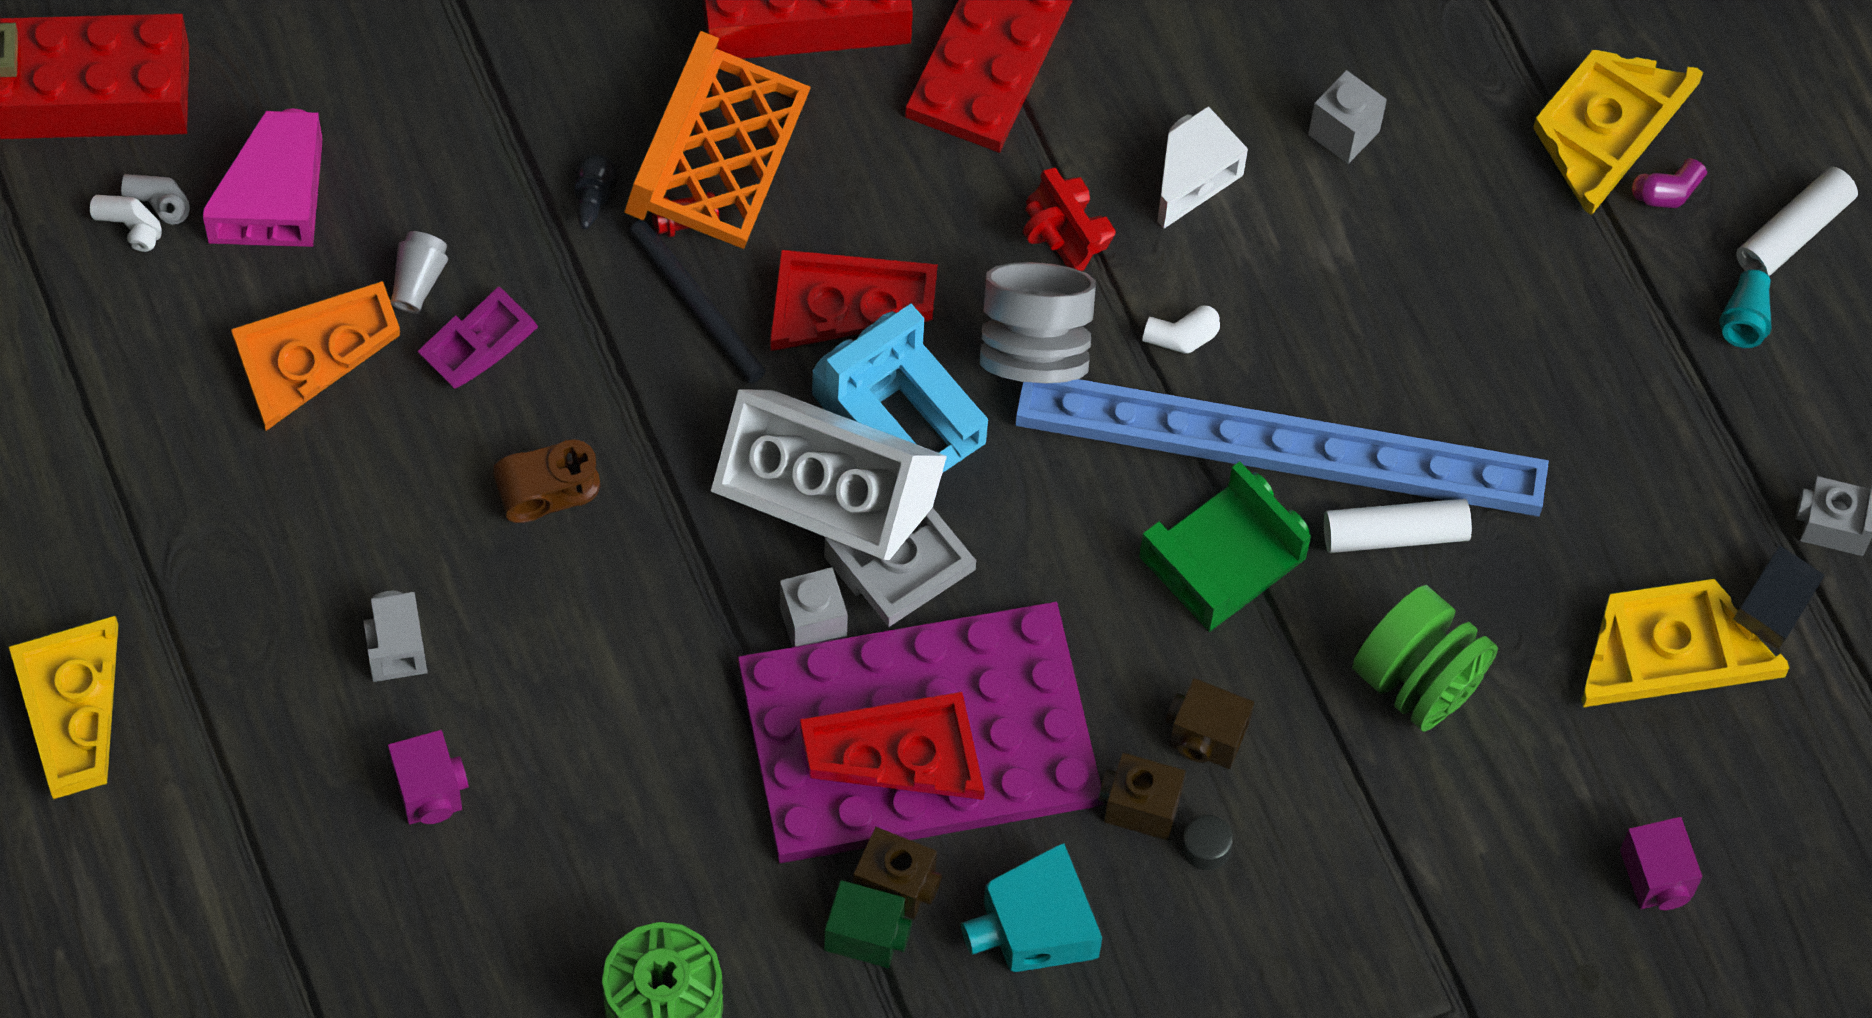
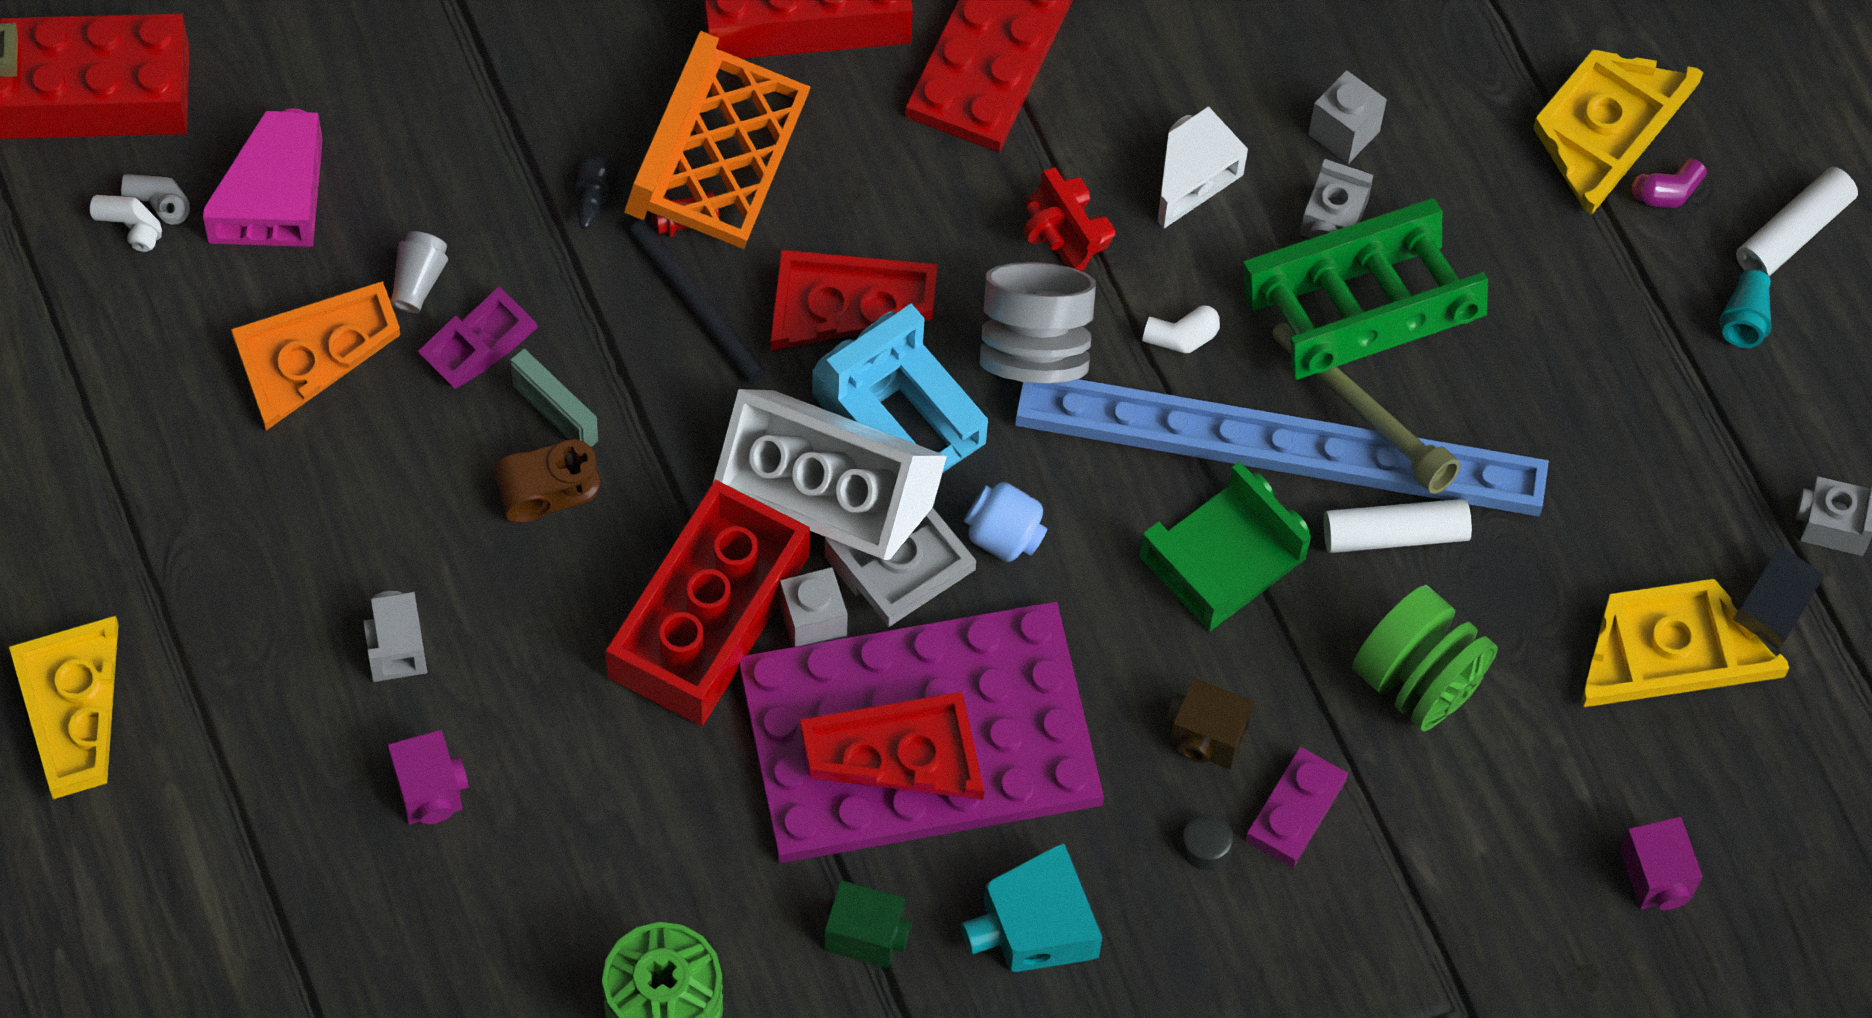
(553, 399): none -> sand green tile
(707, 603): none -> red brick
(899, 868): dark brown brick -> none
(1005, 522): none -> light blue head
(1142, 795): dark brown brick -> none
(1296, 807): none -> magenta plate
(1336, 199): none -> light grey brick
(1353, 252): none -> green fence
(1433, 466): none -> olive piece

